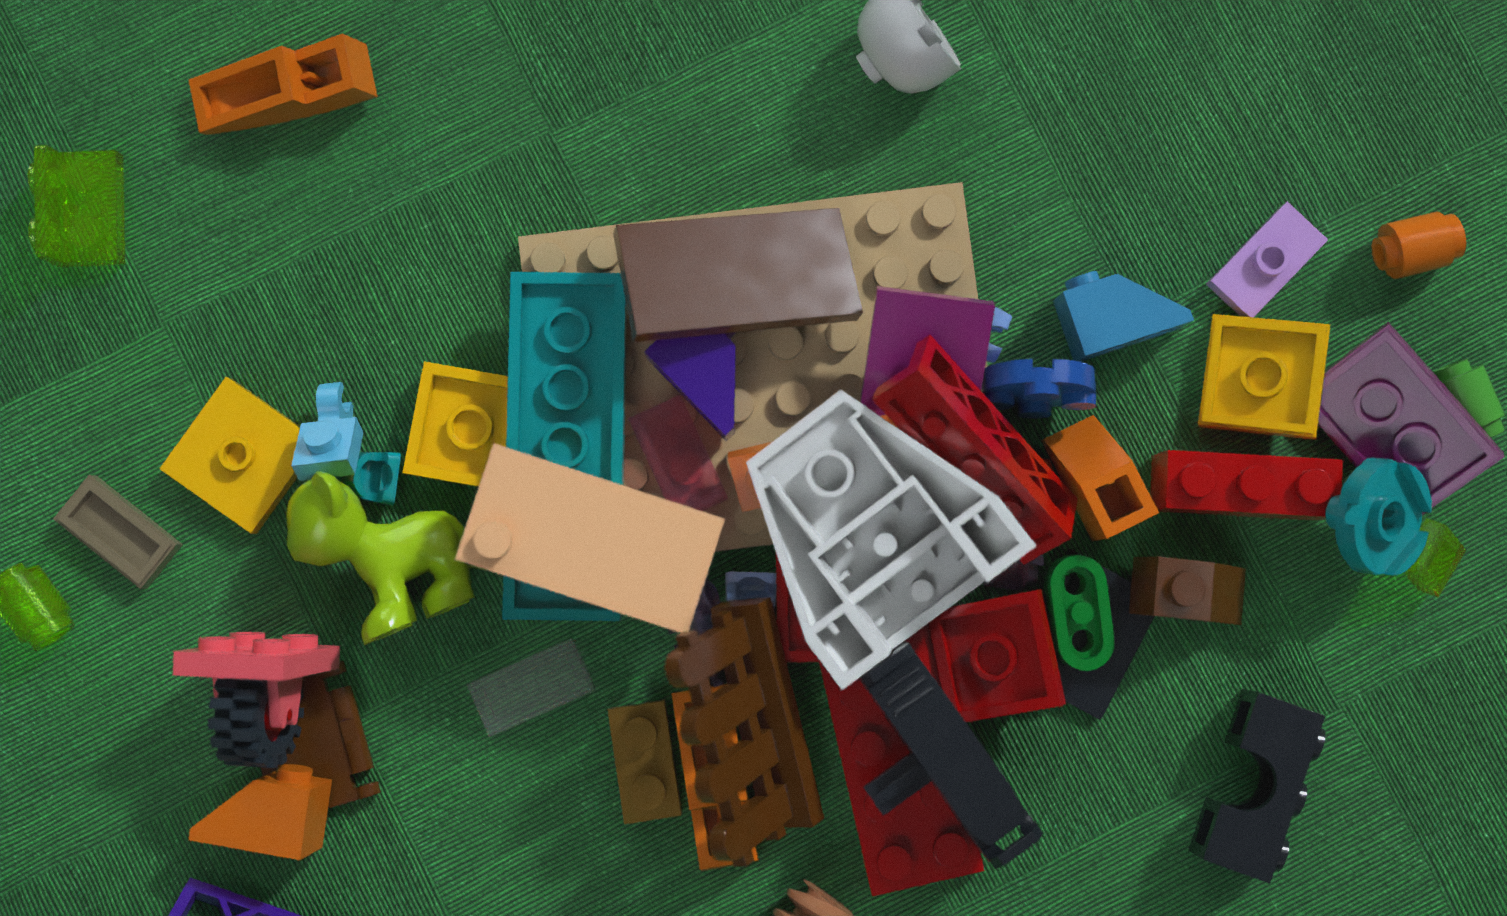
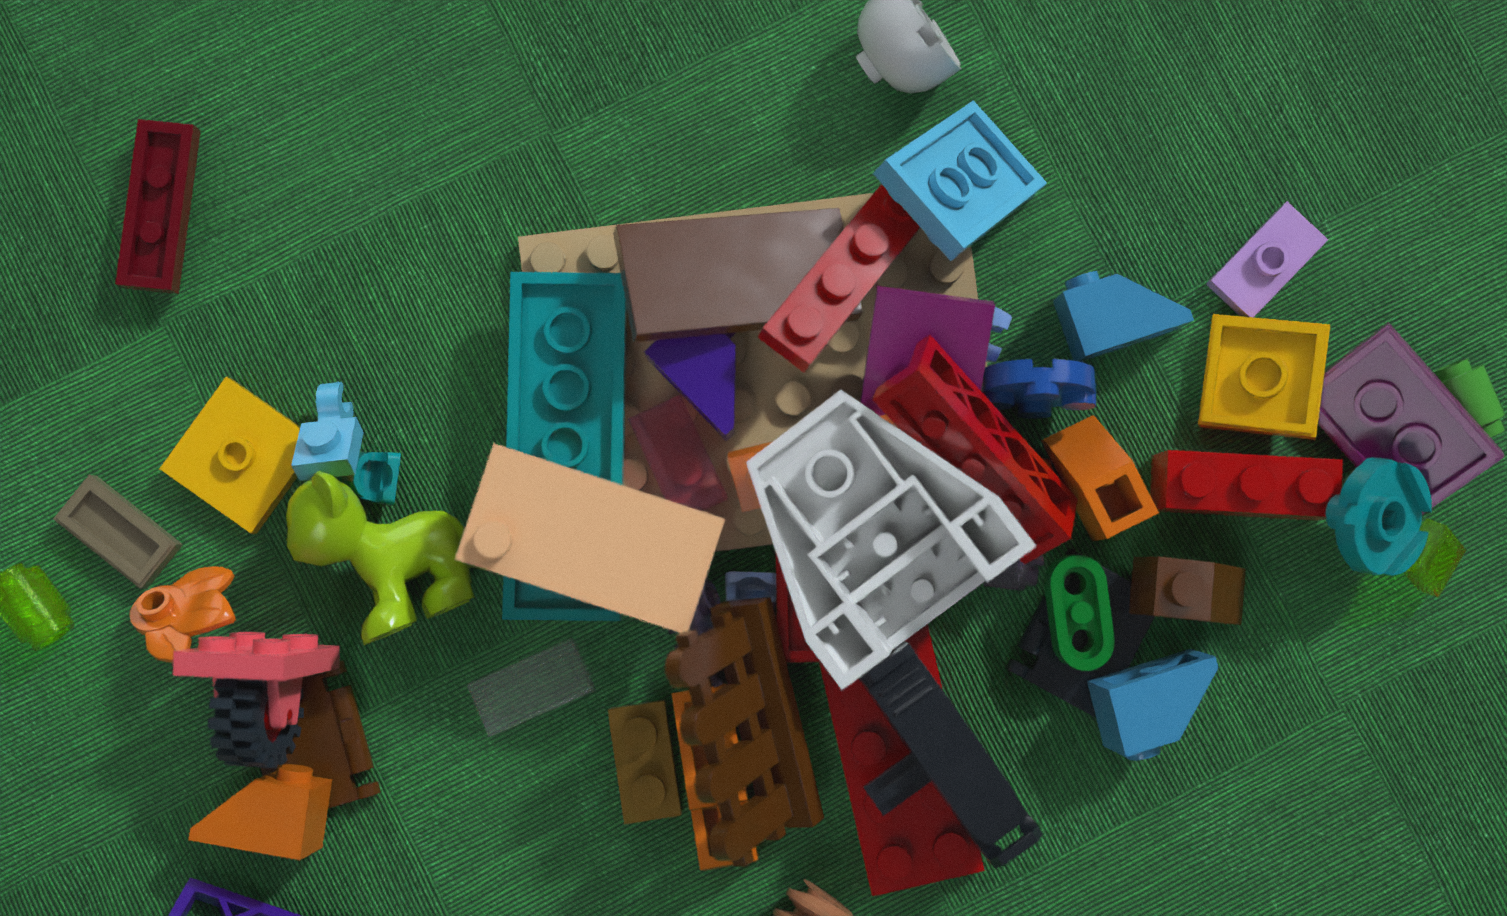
(77, 207): clear neon green bracket -> none
(158, 206): none -> dark red plate
(181, 610): none -> orange plate
(283, 85): orange slope -> none
(456, 423): yellow plate -> none
(839, 280): none -> plate
(959, 179): none -> medium azure plate
(997, 656): red plate -> none
(1150, 702): none -> dark azure slope
(1253, 832): black arch -> none
(1418, 244): orange brick -> none

